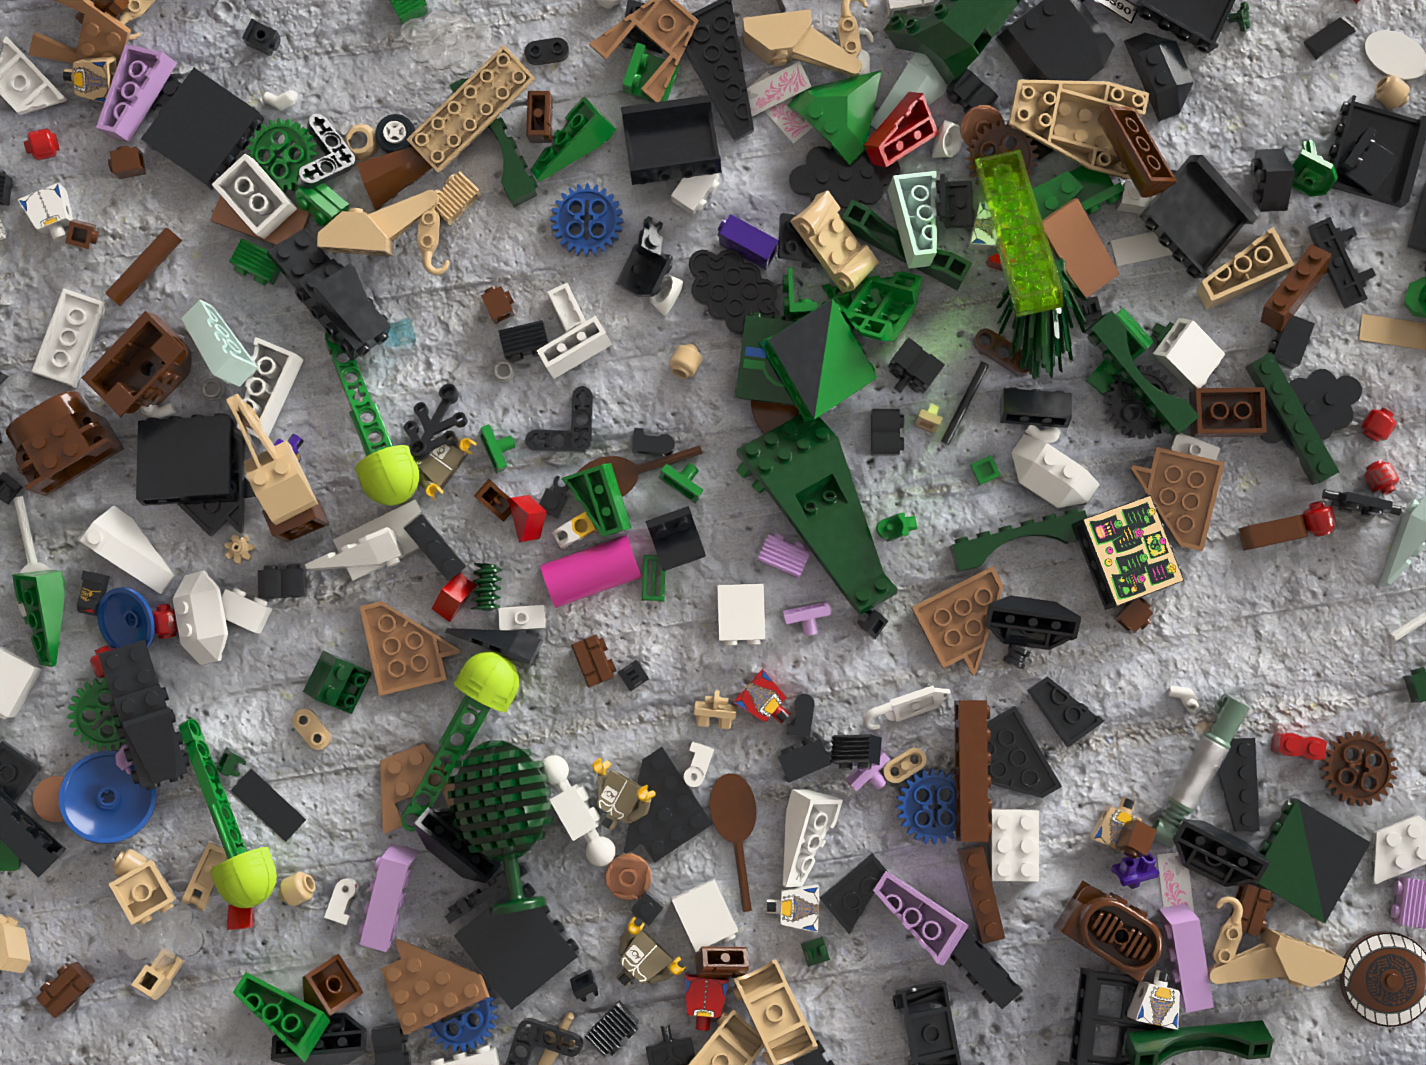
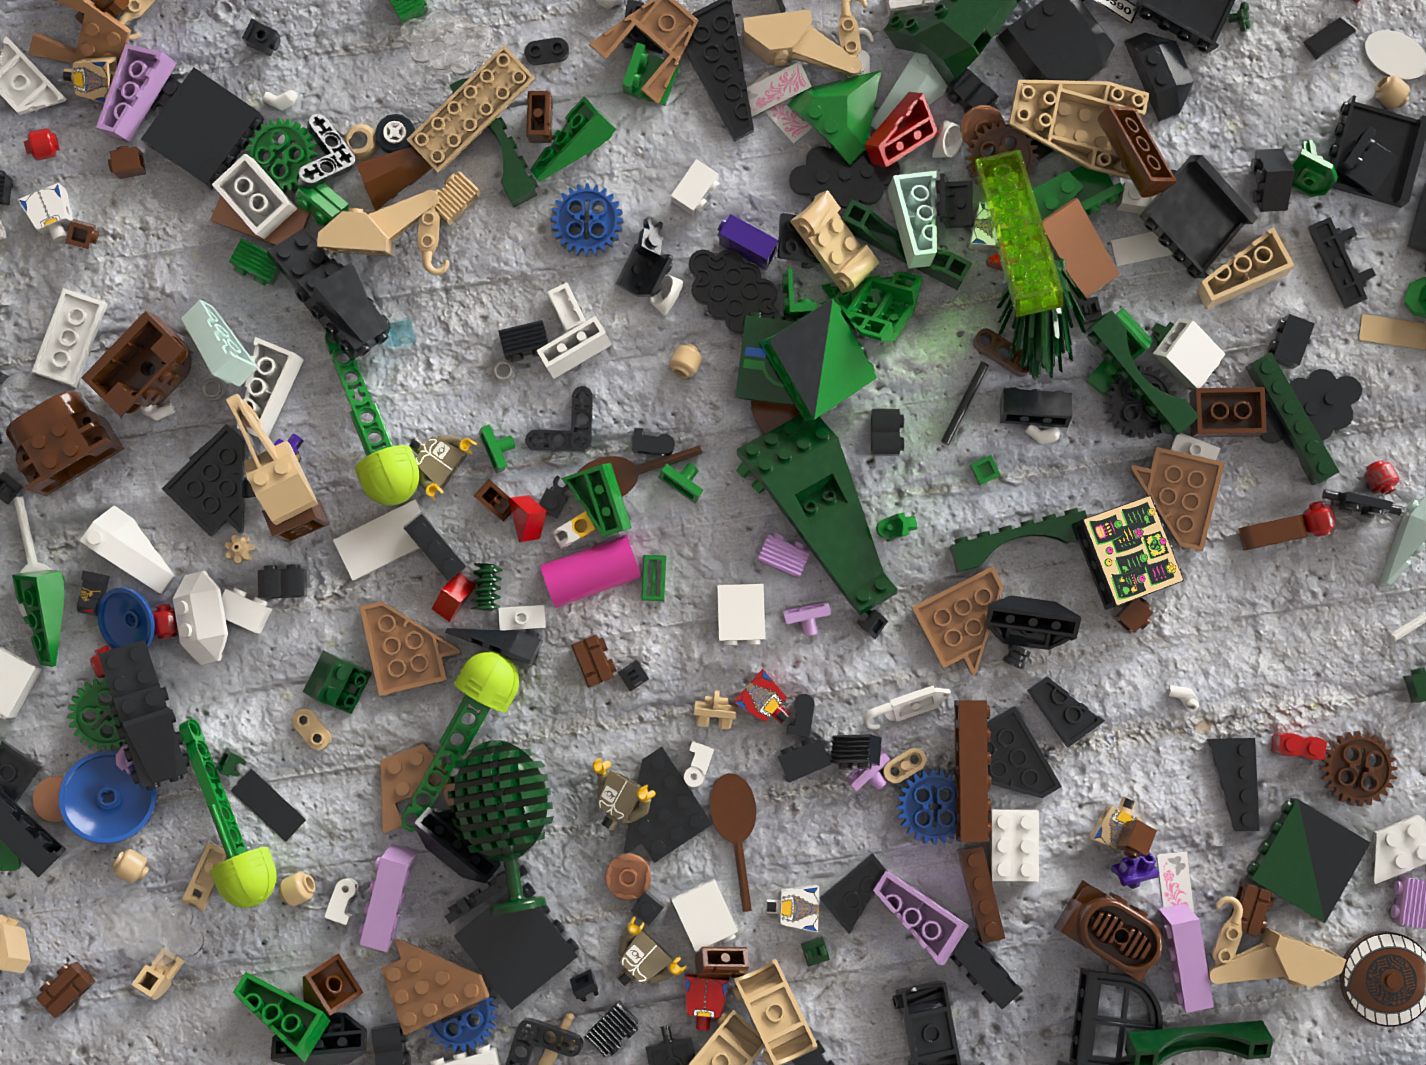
(143, 266): reddish brown brick -> none
(143, 893): tan plate -> none
(184, 460): black panel -> none
(239, 918): red slope -> none
(374, 550): white wedge -> none
(422, 447): black plant -> none
(498, 303): reddish brown brick -> none
(576, 812): white brick -> none
(671, 140): black panel -> none
(675, 538): black bracket -> none
(806, 824): white wedge -> none
(914, 367): black brick -> none
(928, 419): tan tile -> none
(1052, 473): white wedge -> none
(1156, 1002): torso -> none
(1200, 768): piece -> none
(1218, 854): black wedge -> none
(1295, 287): reddish brown brick -> none
(1378, 424): red head -> none

